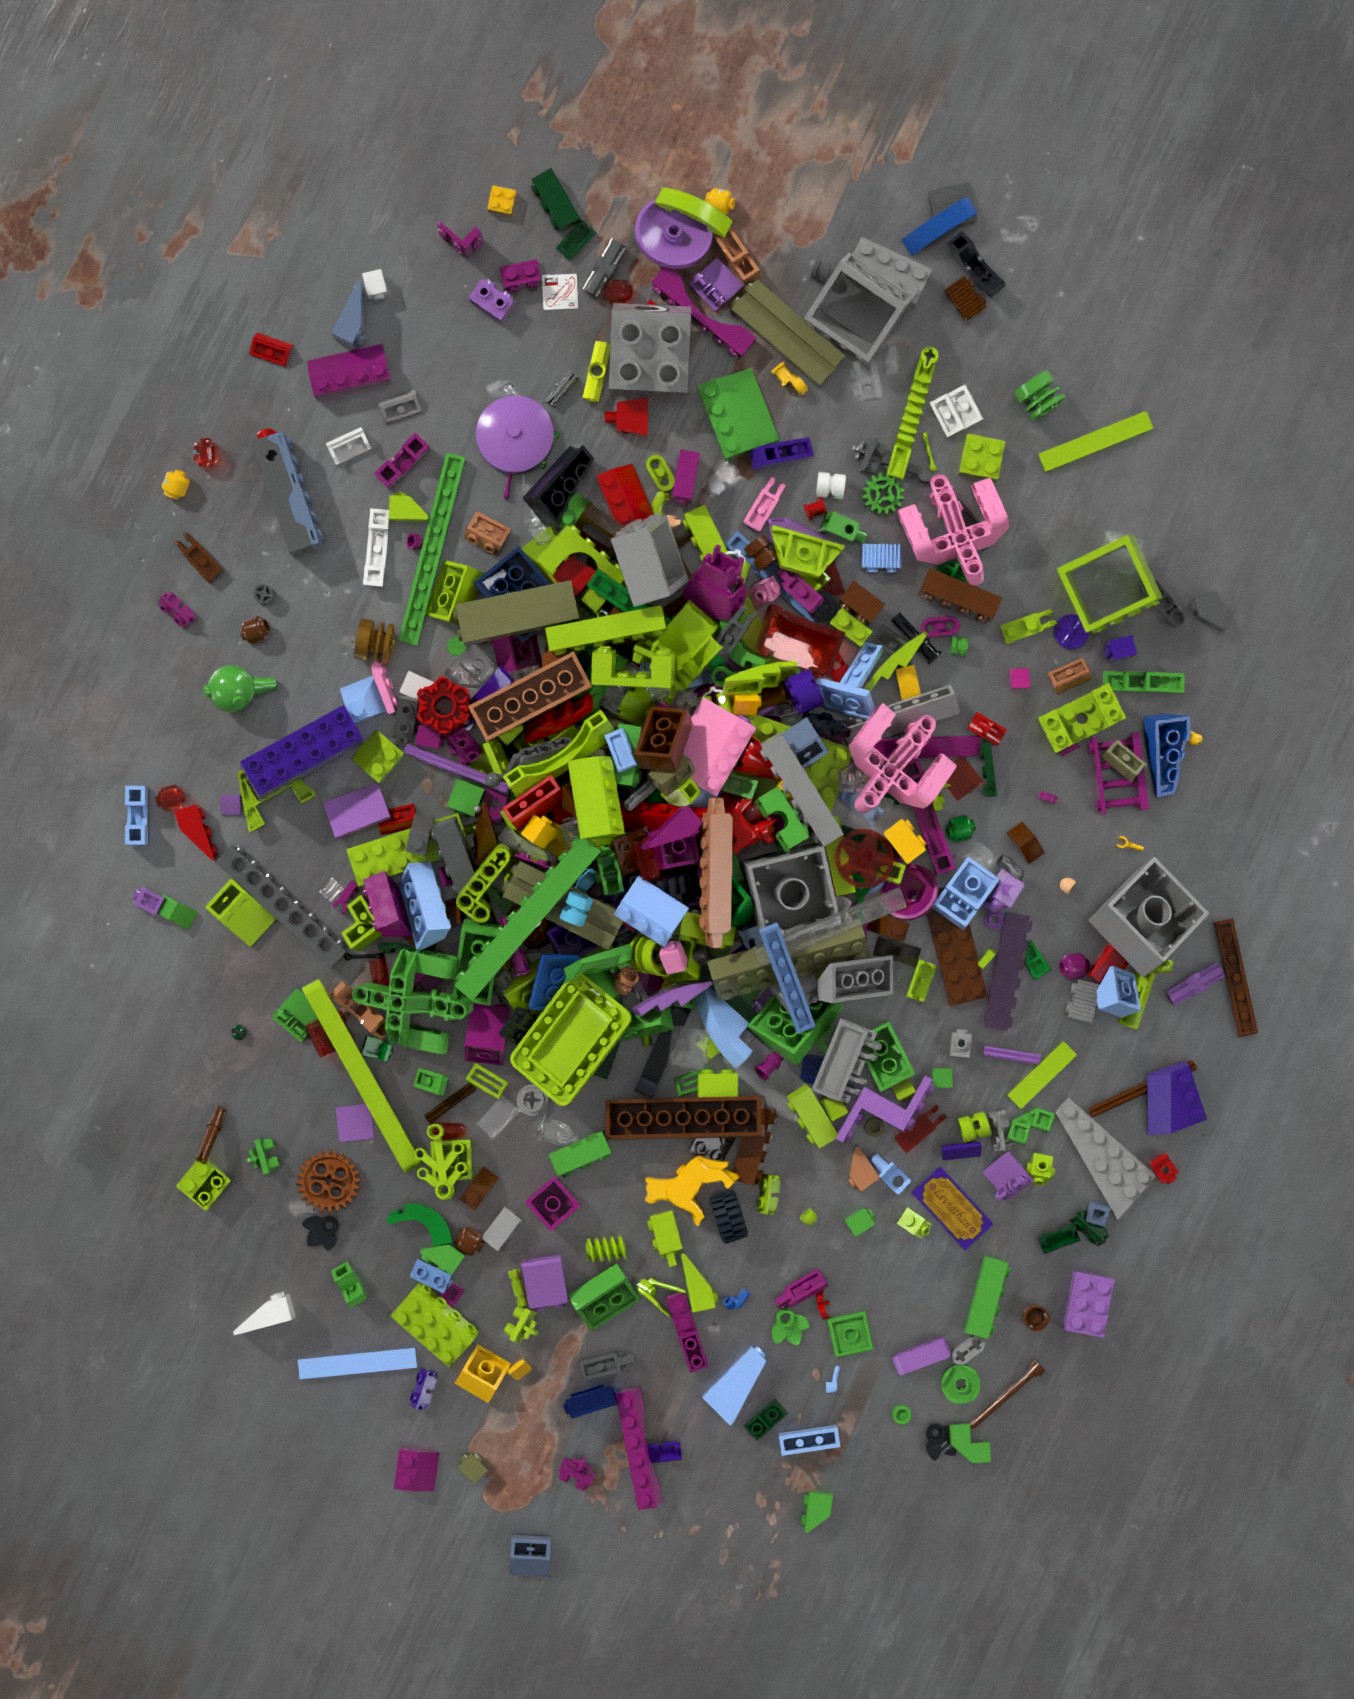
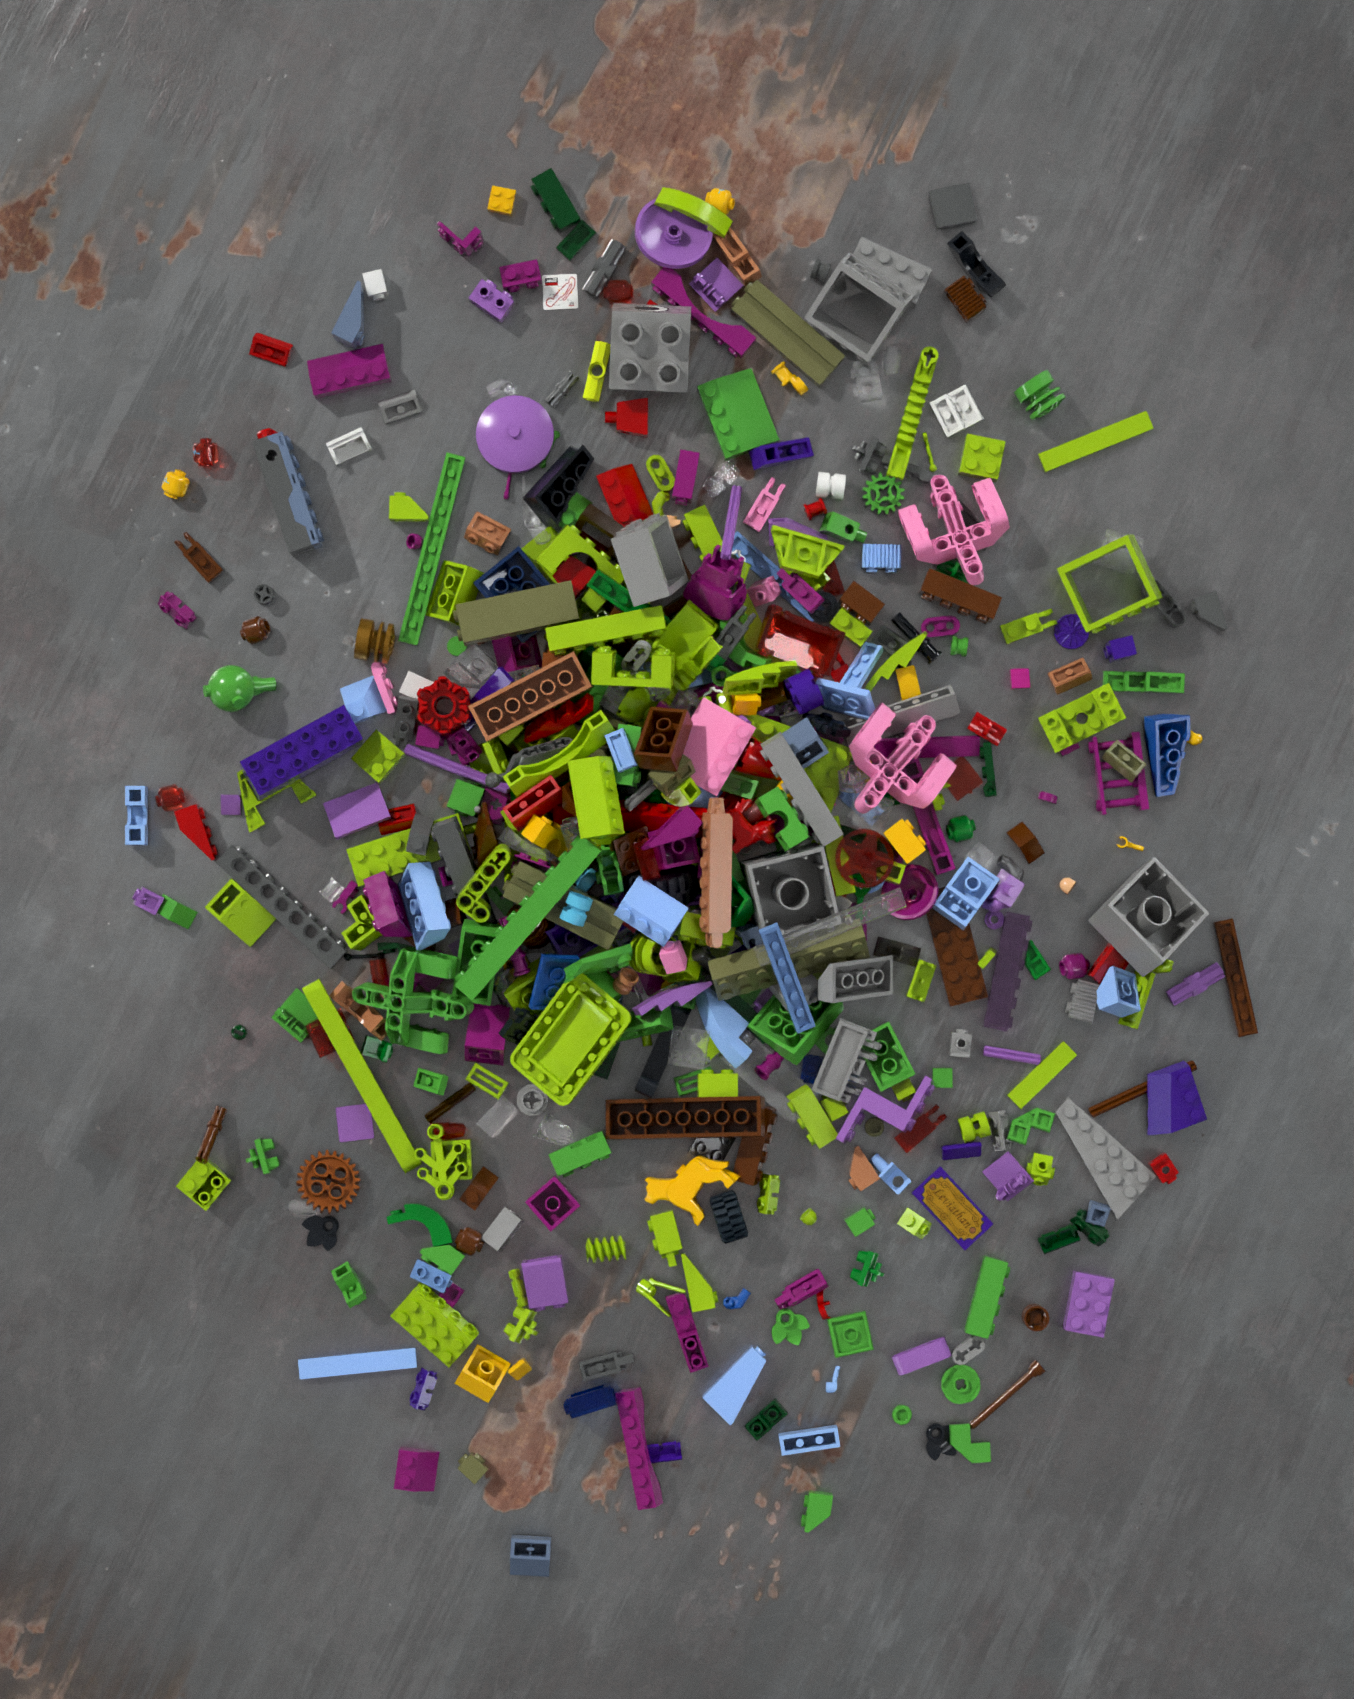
(274, 1311): white slope -> none
(376, 548): white slope -> none
(411, 452): magenta arch -> none
(578, 1470): magenta hips -> none
(604, 1297): bright green slope -> none
(633, 654): none -> light grey beam
(731, 521): none -> medium lavender axle
(761, 552): reddish brown wheel -> none
(869, 1269): none -> green hips
(889, 927): reddish brown slope -> none
(939, 225): blue slope -> none

